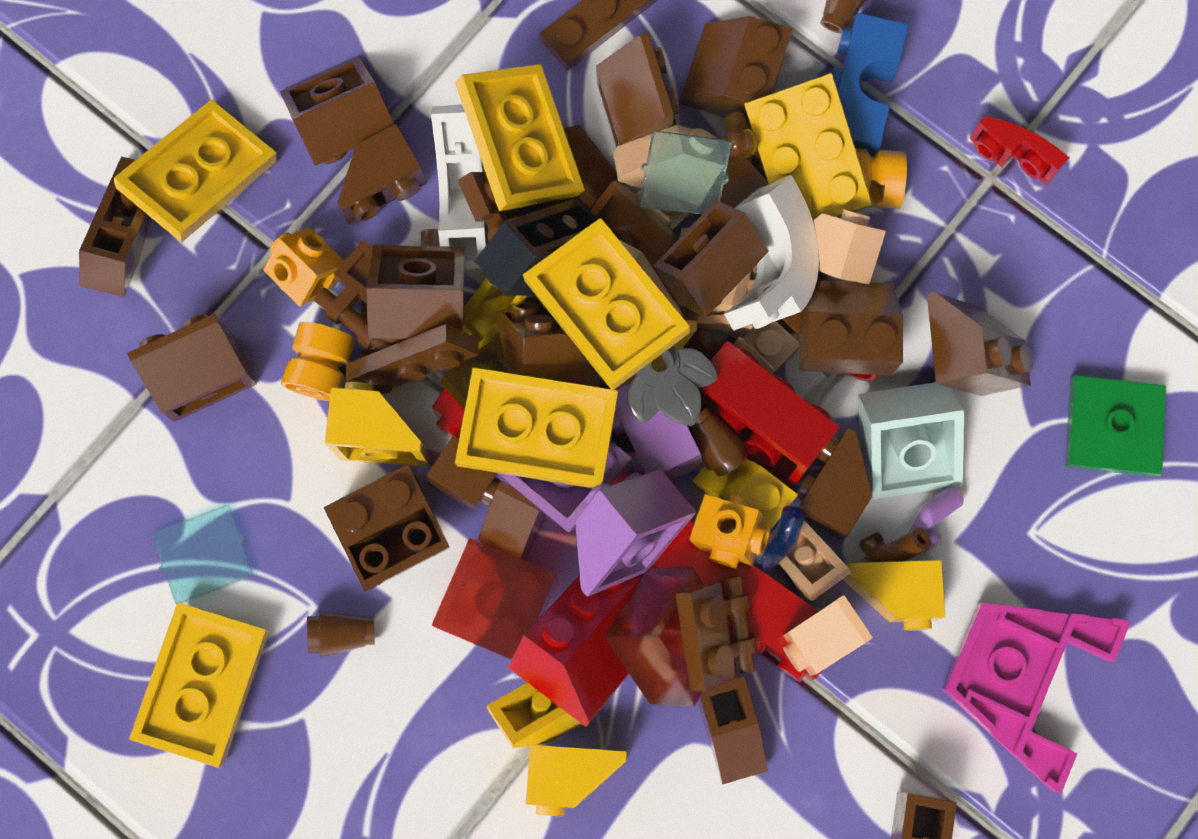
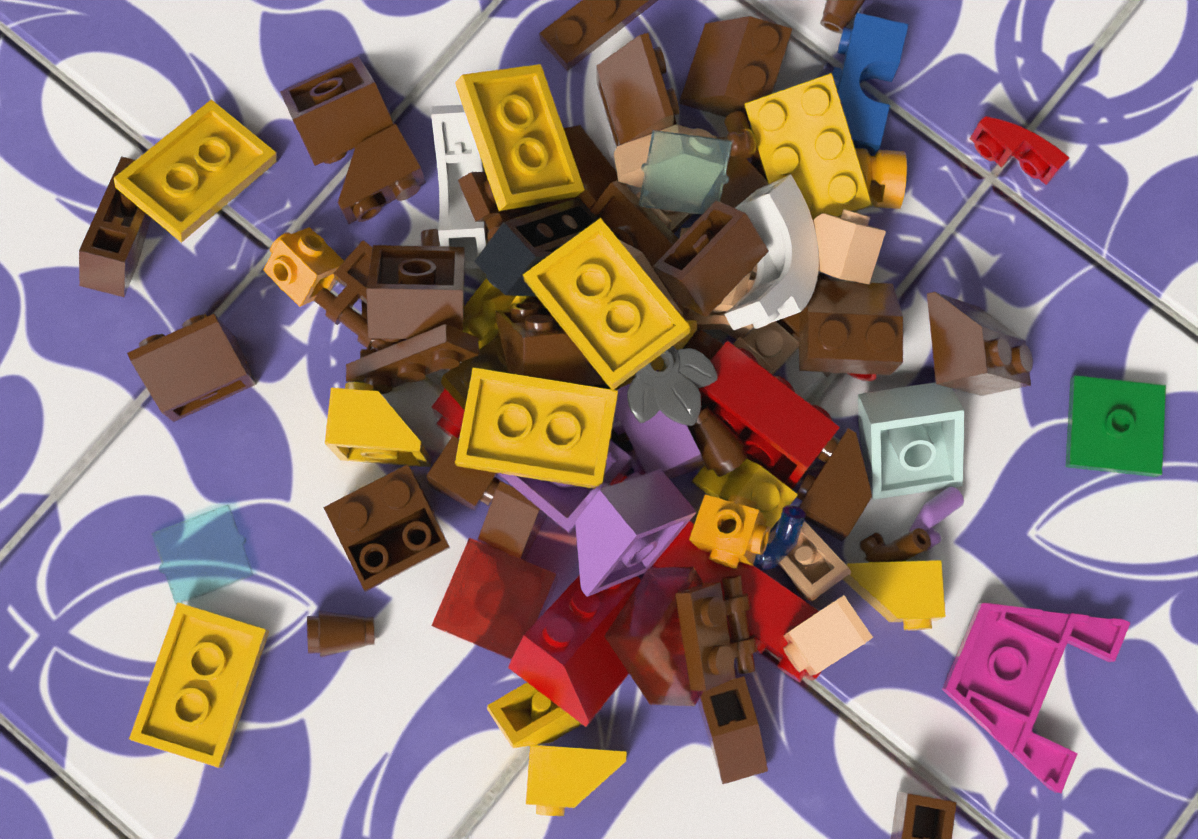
(320, 355): light orange wheel -> none

